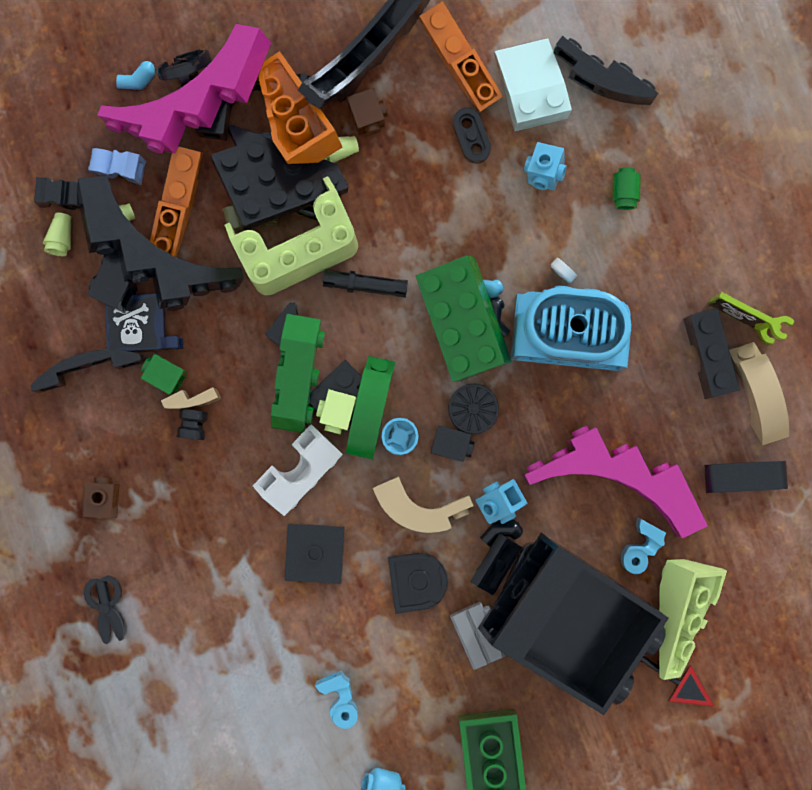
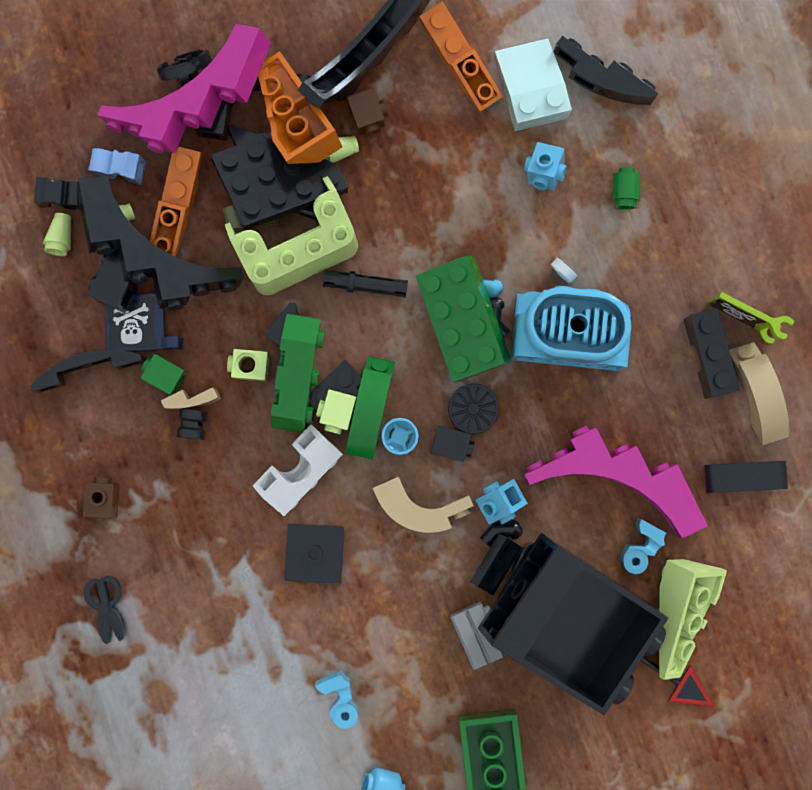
(138, 79): medium azure arm -> none
(261, 368): none -> yellowish green brick
(416, 581): black tile -> none
(472, 136): black plate -> none

